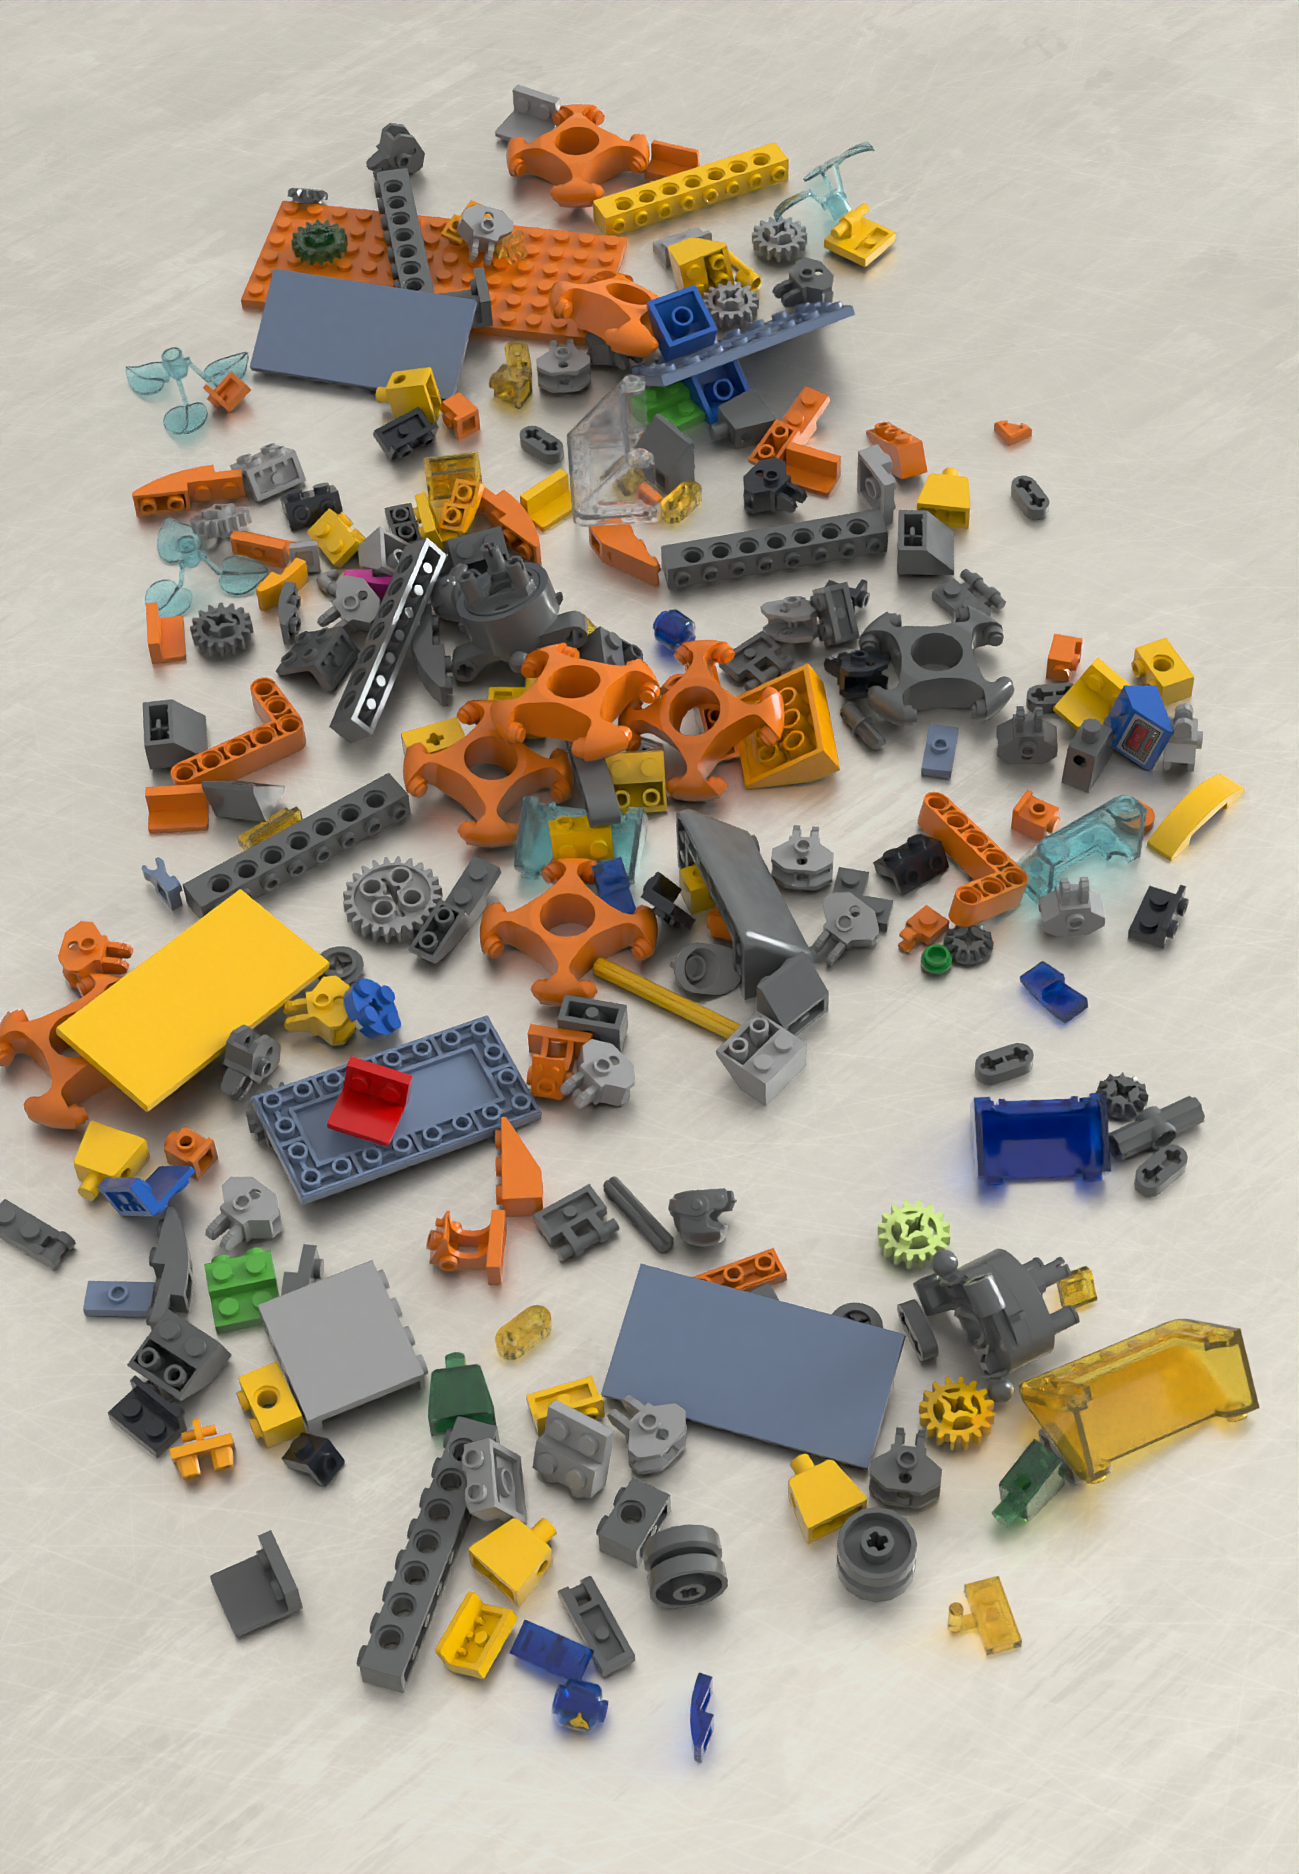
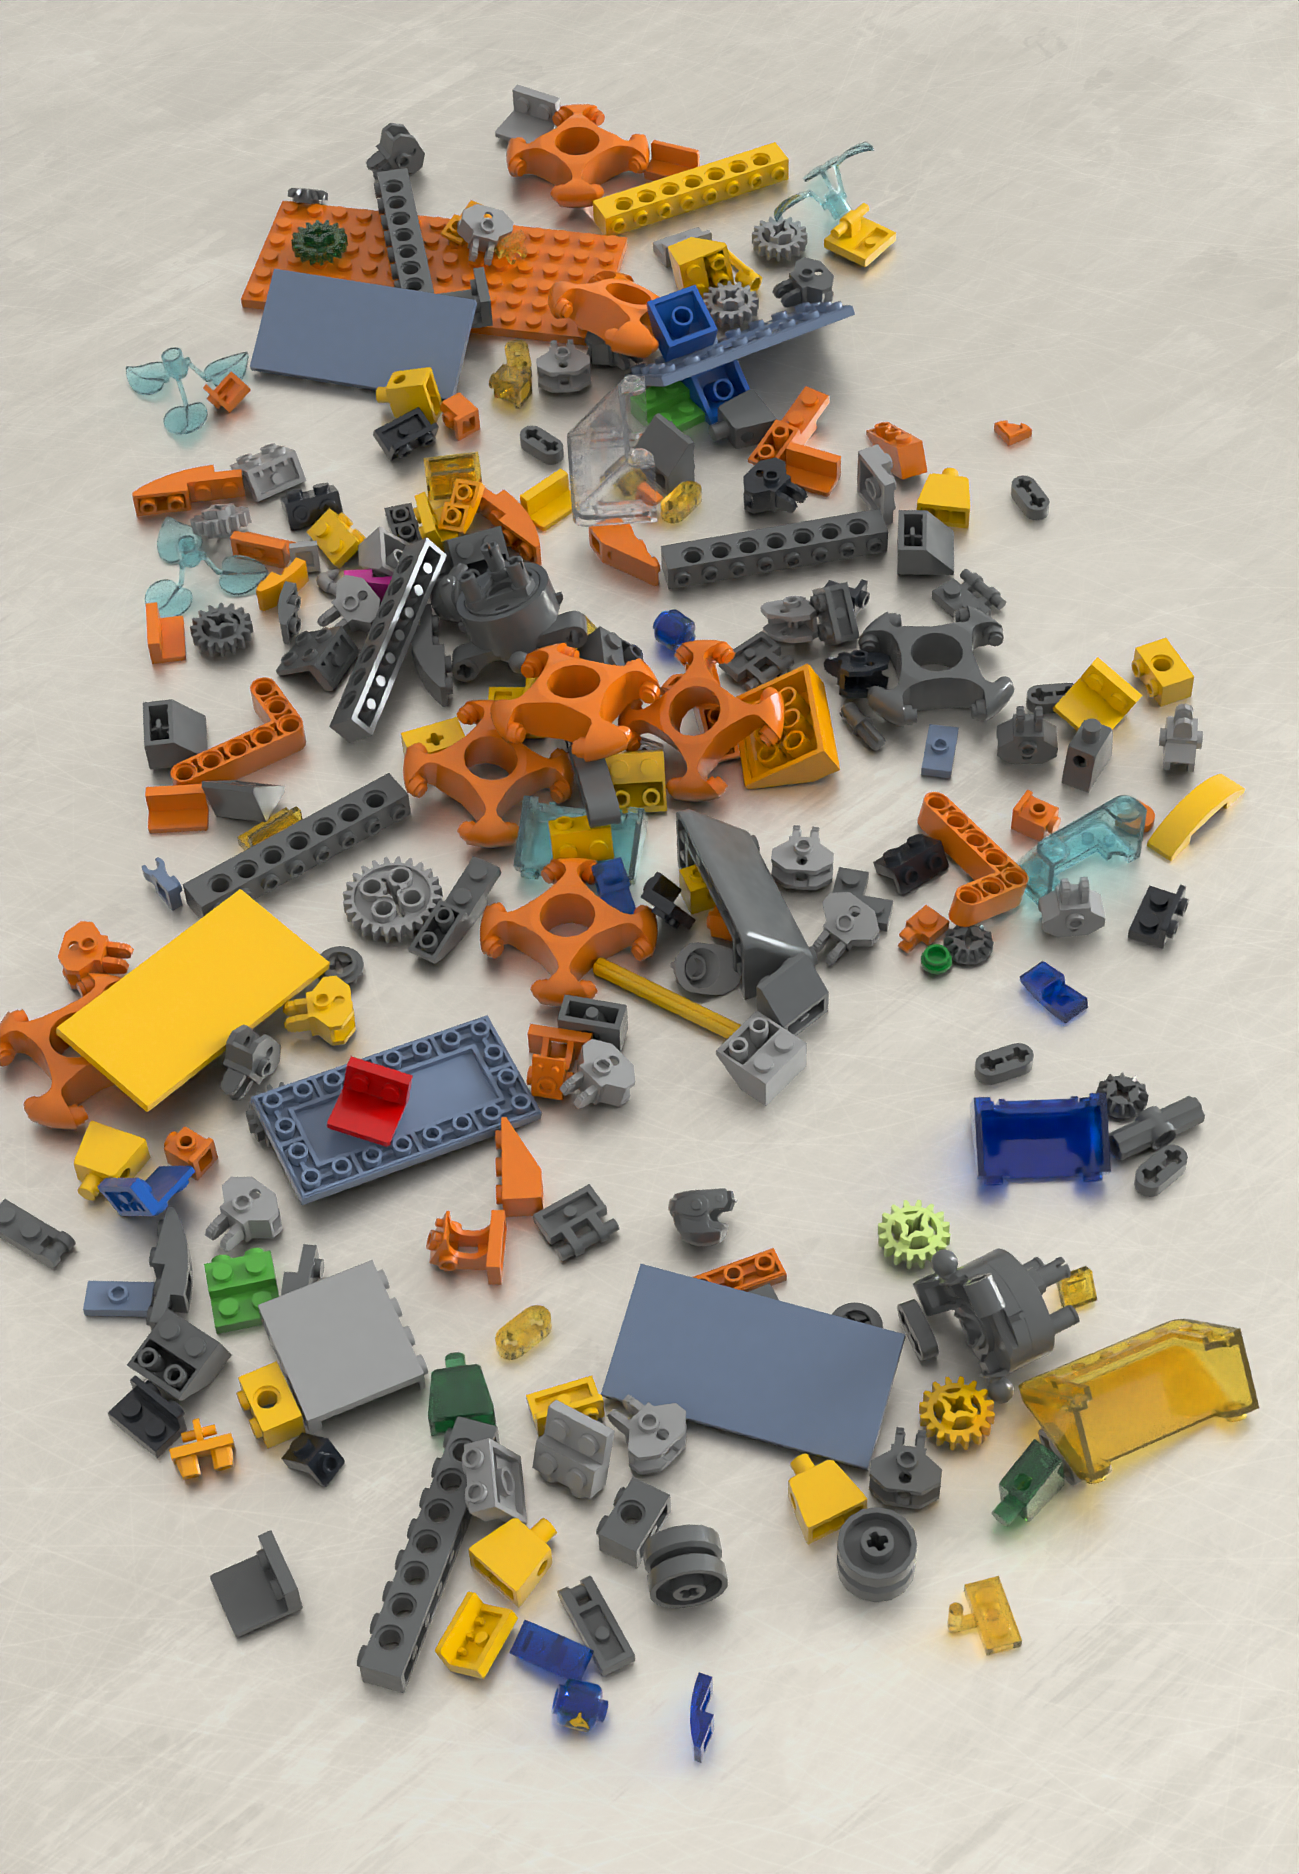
(372, 1008): blue plate -> none
(638, 1214): dark grey axle -> none
(1063, 657): orange brick -> none
(1140, 724): blue slope -> none

